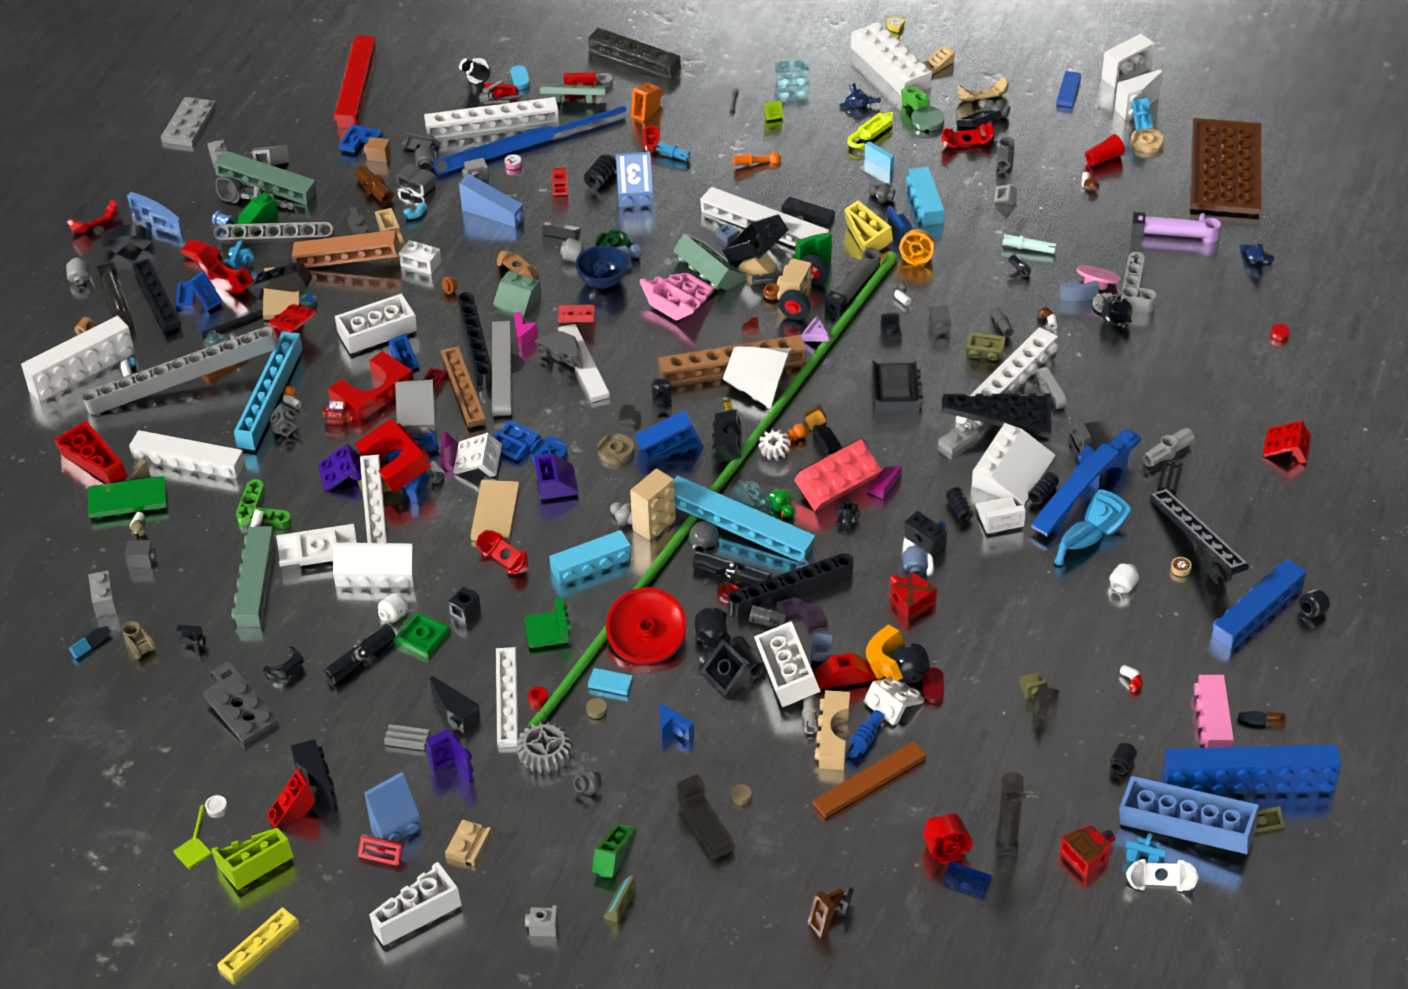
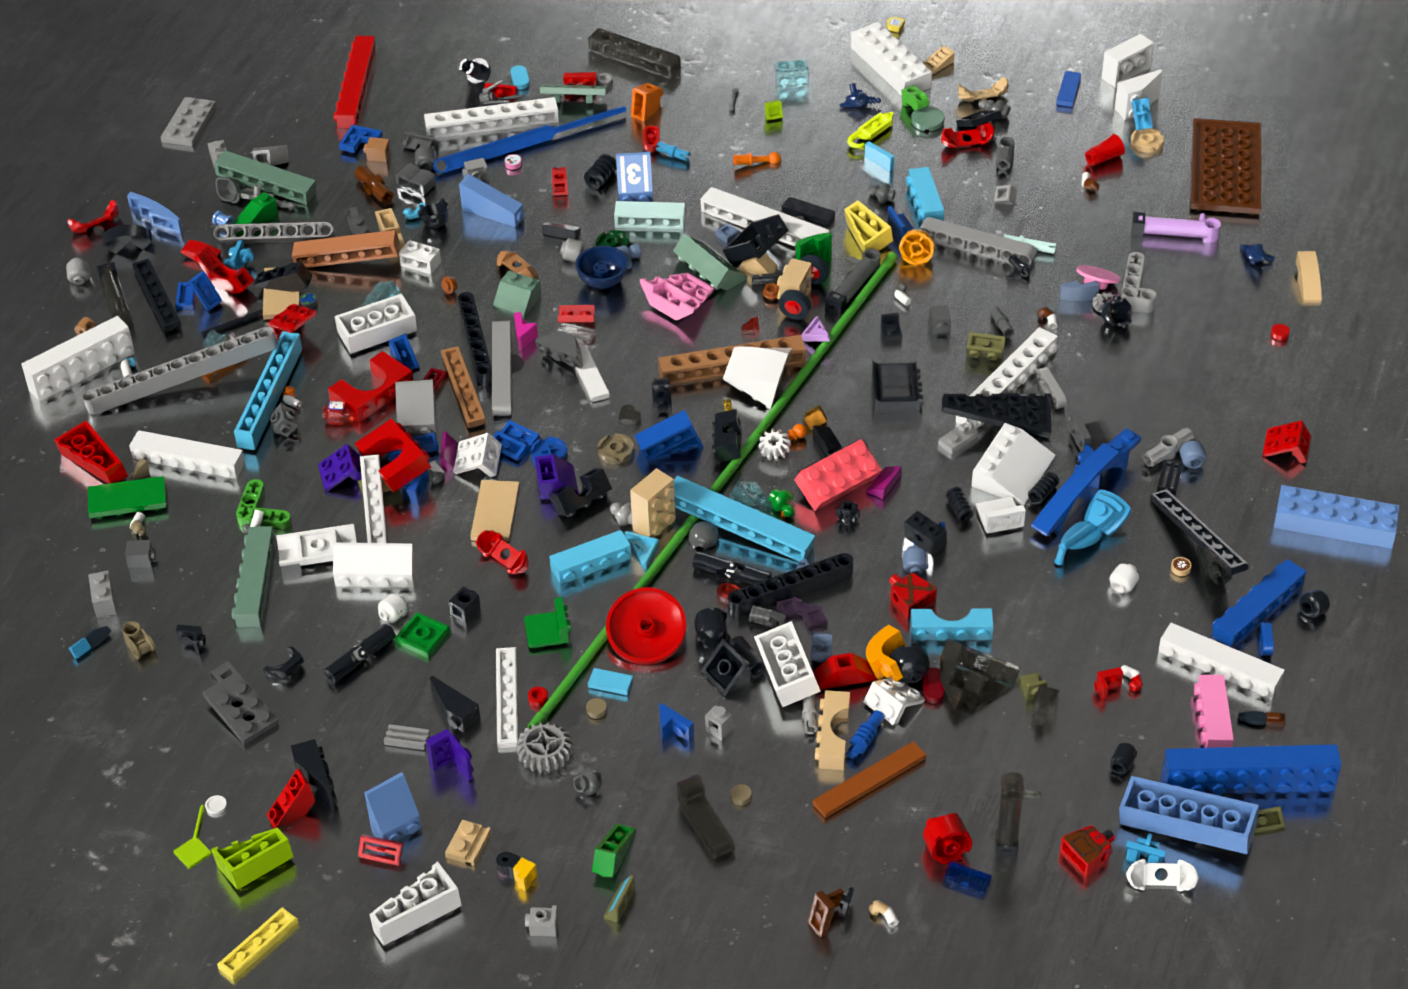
(381, 292): none -> clear light blue bracket
(434, 215): none -> black cap
(516, 868): none -> leg
(582, 334): none -> clear tile
(594, 486): none -> black arch
(643, 547): none -> medium azure tile
(649, 215): none -> light aqua brick
(719, 717): none -> light grey brick
(885, 910): none -> arm
(928, 626): none -> medium azure arch
(973, 676): none -> clear smoke brick
(977, 241): none -> light grey beam
(1108, 679): none -> red bracket
(1193, 454): none -> sand blue head
(1221, 660): none -> white brick
(1266, 639): none -> blue beam
(1309, 276): none -> tan slope
(1336, 516): none -> medium blue brick

